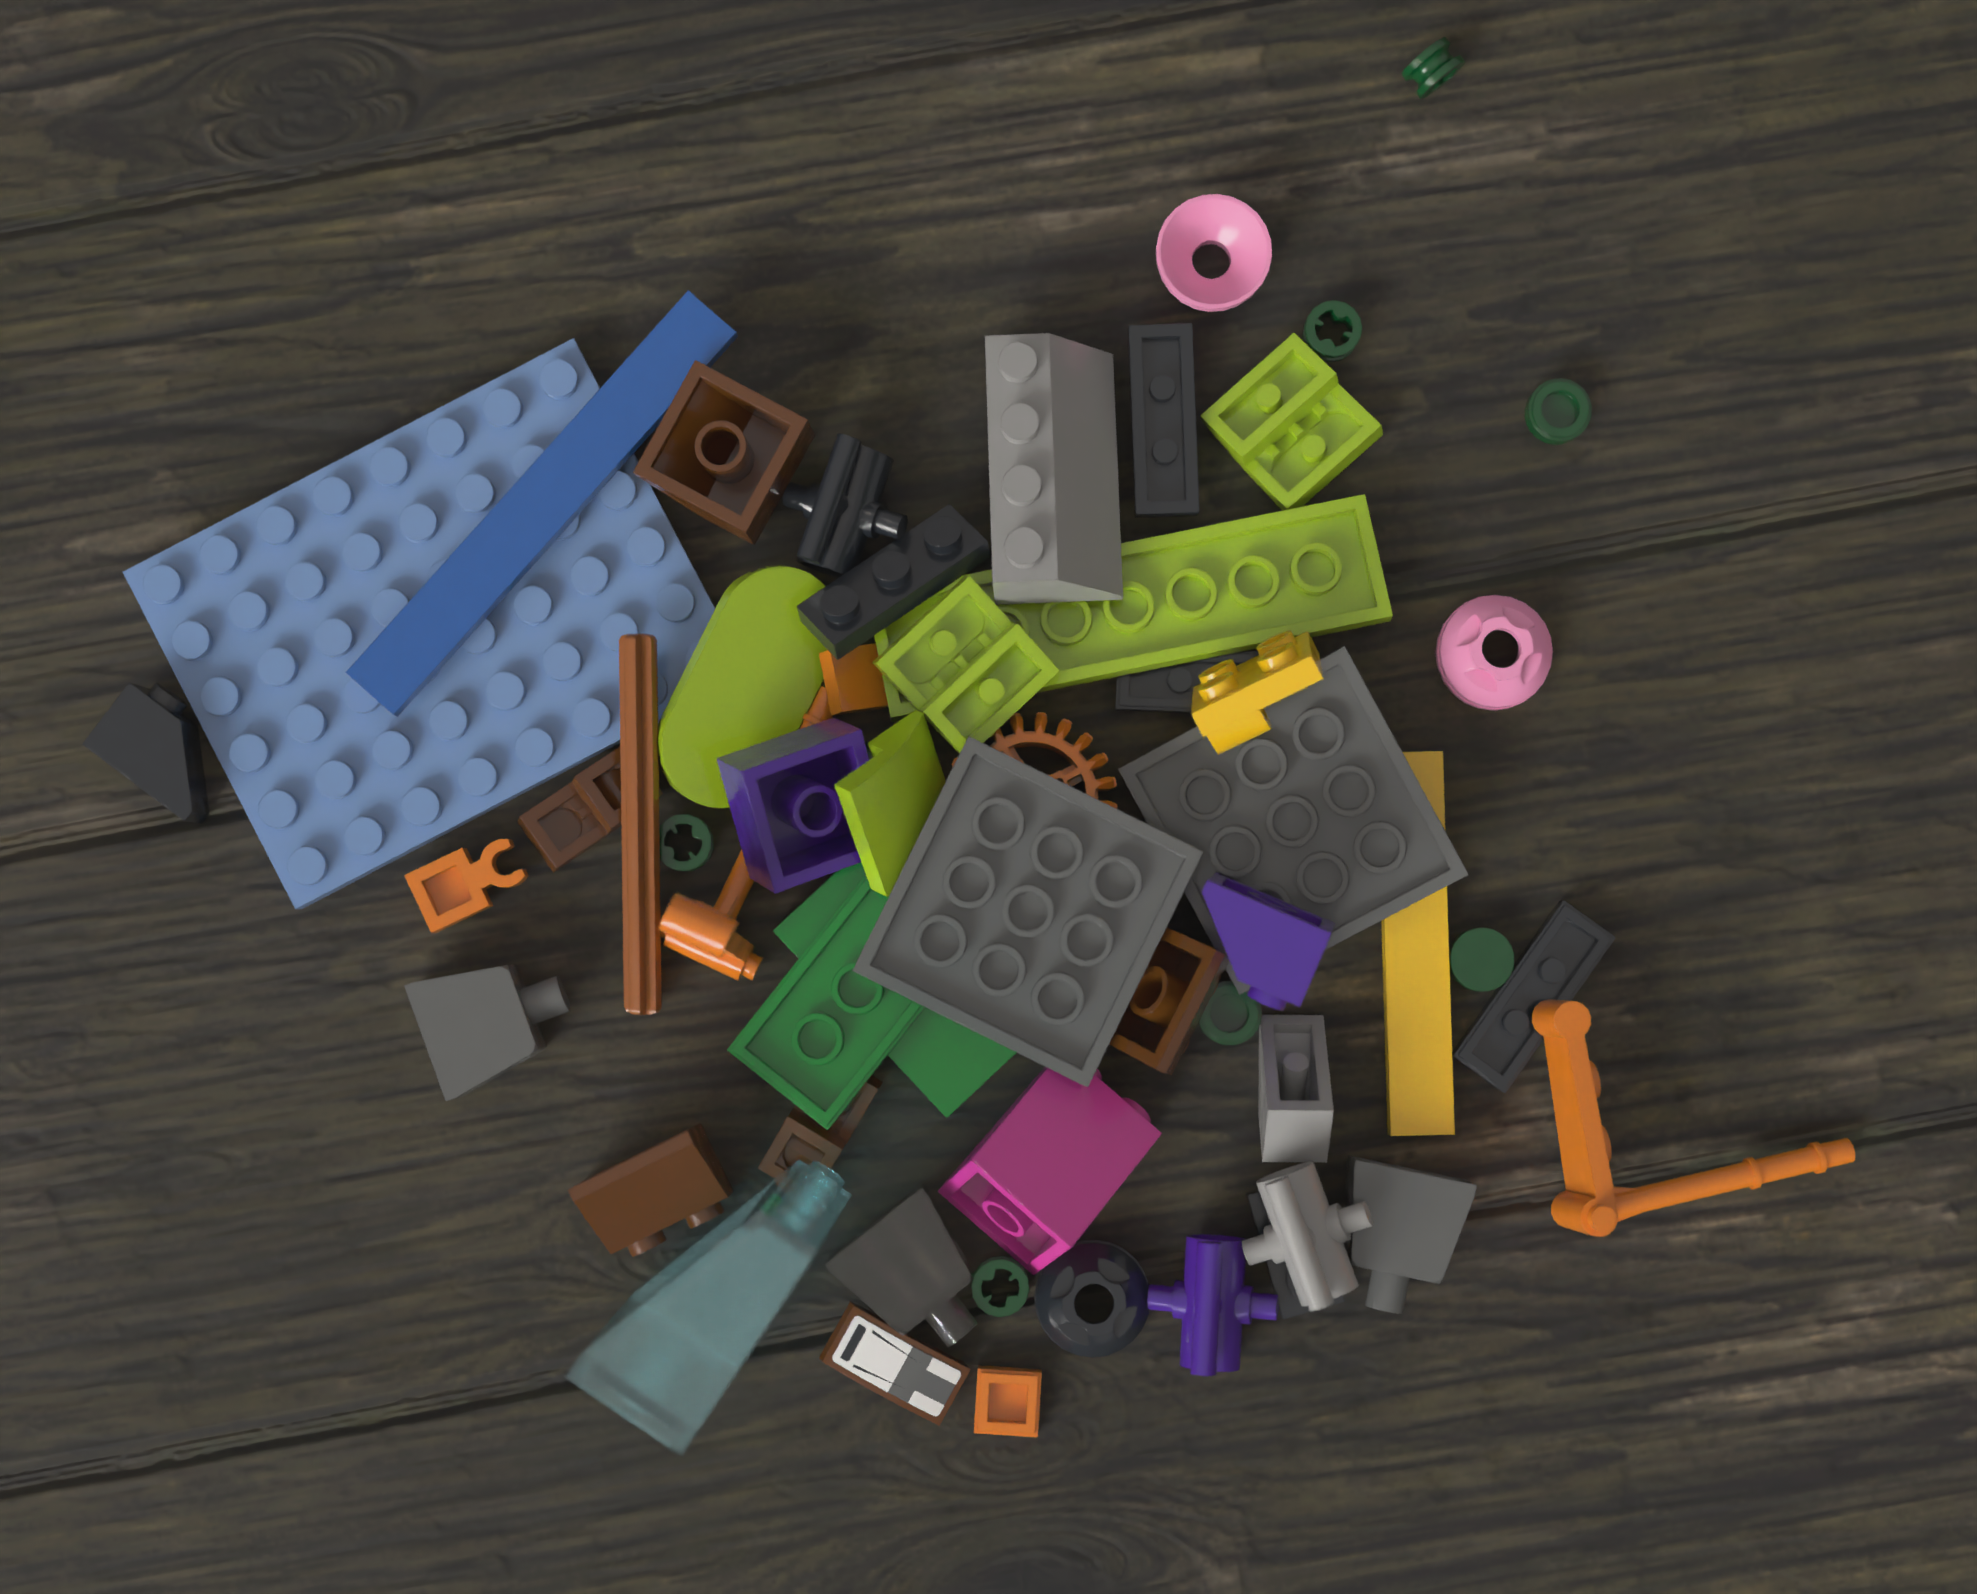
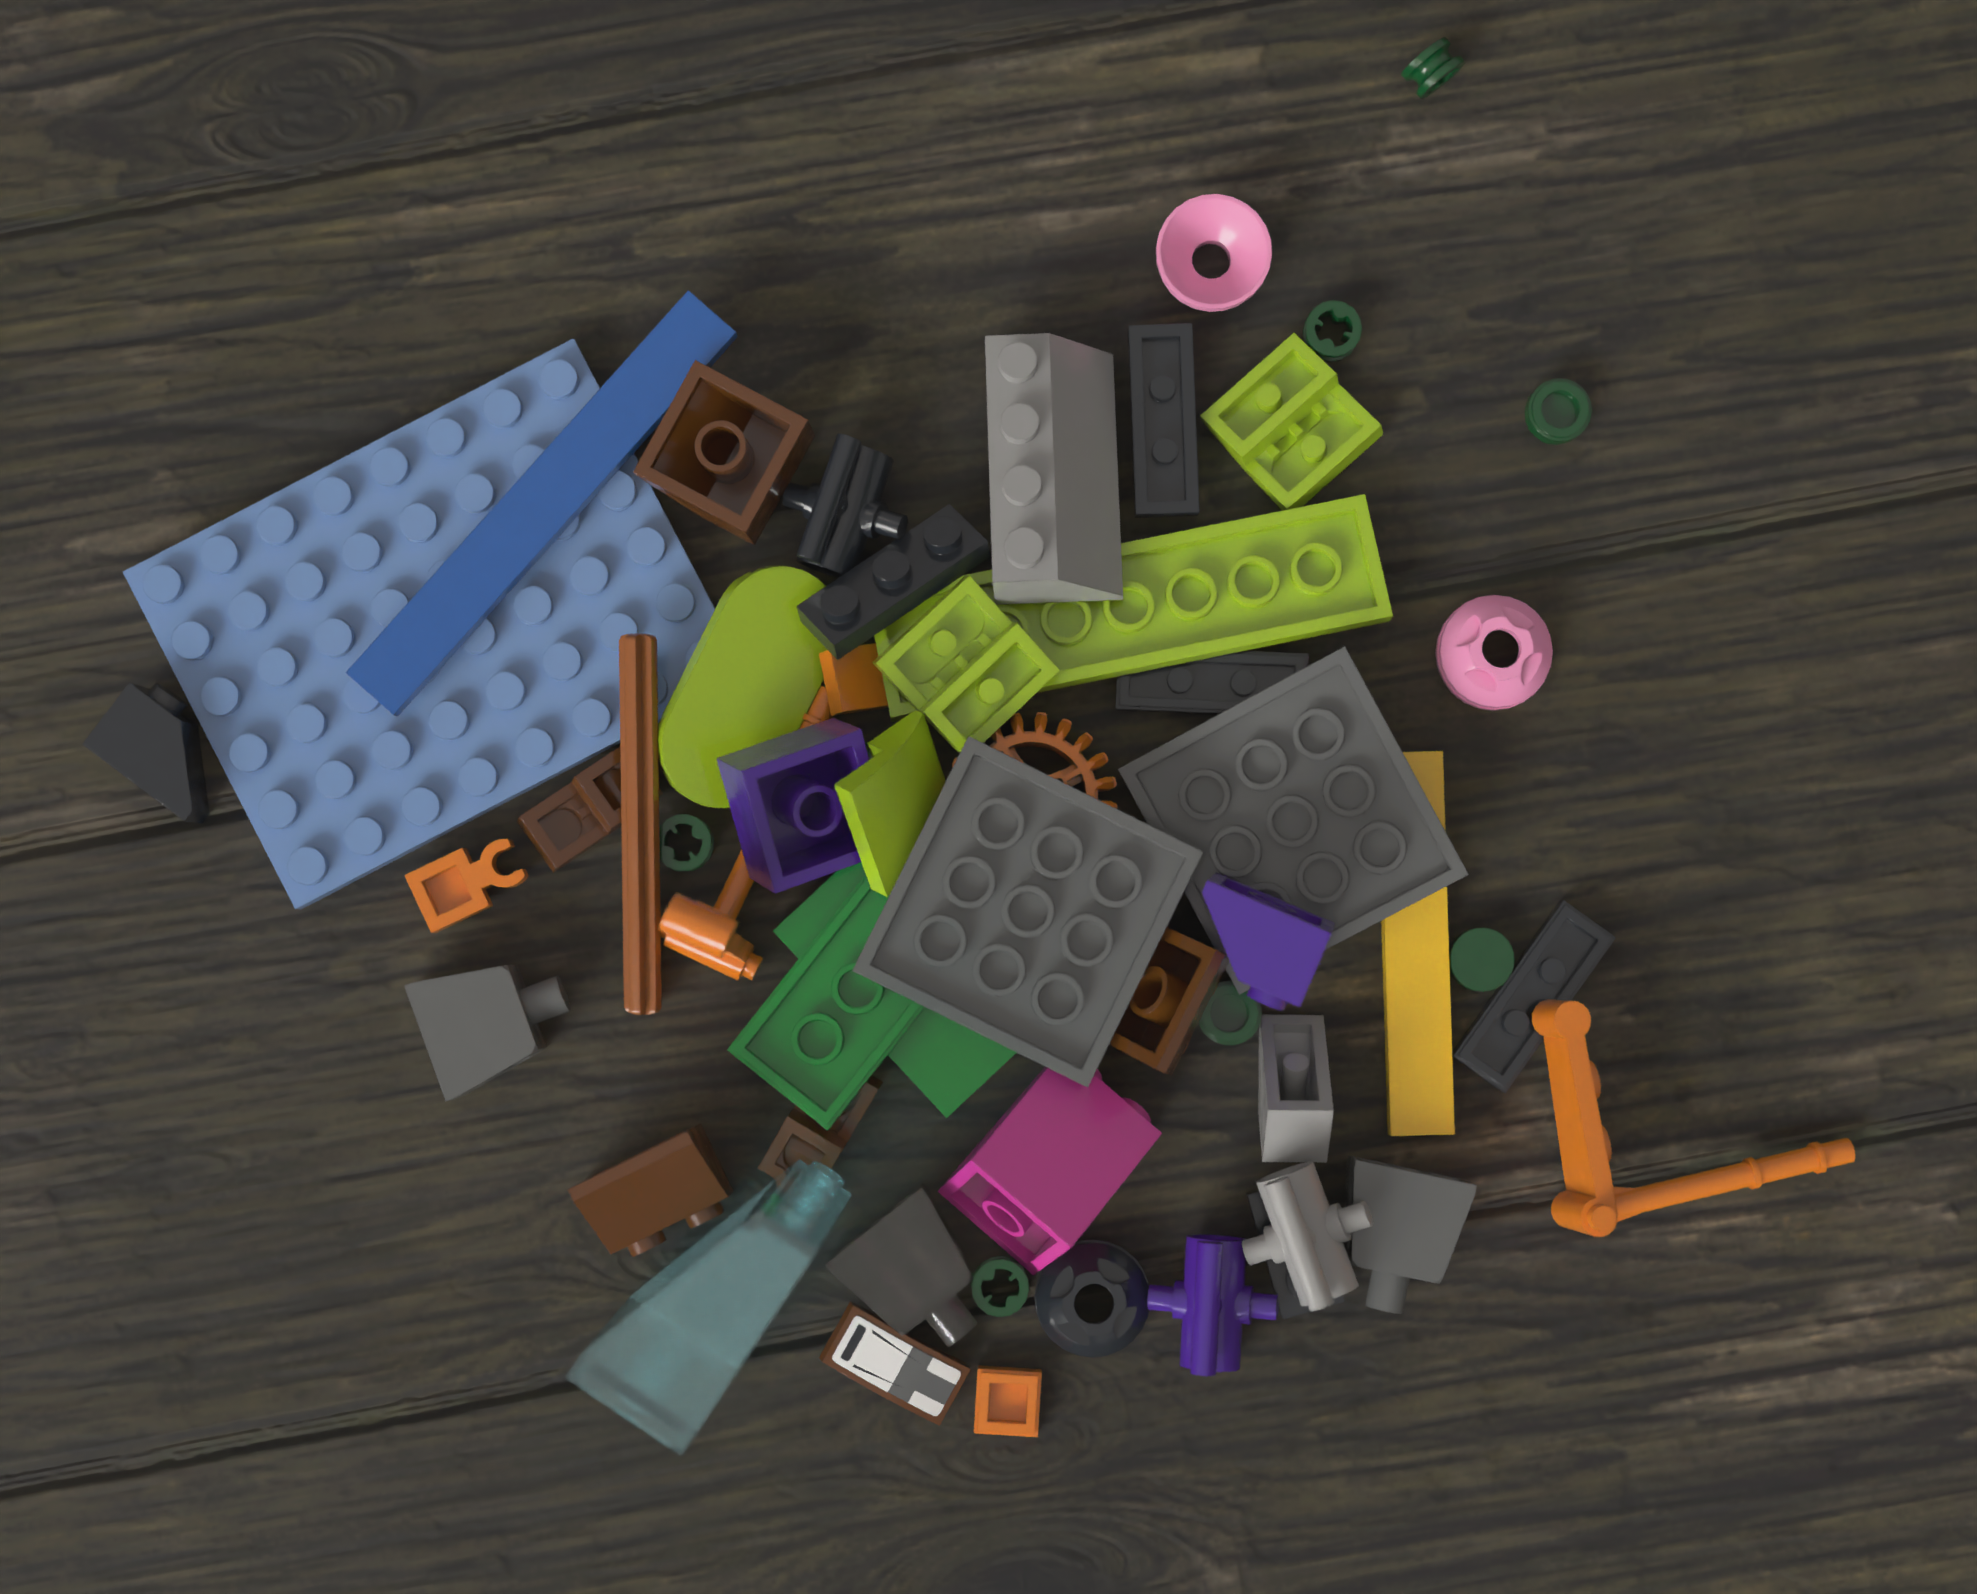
(1233, 697): yellow plate -> none

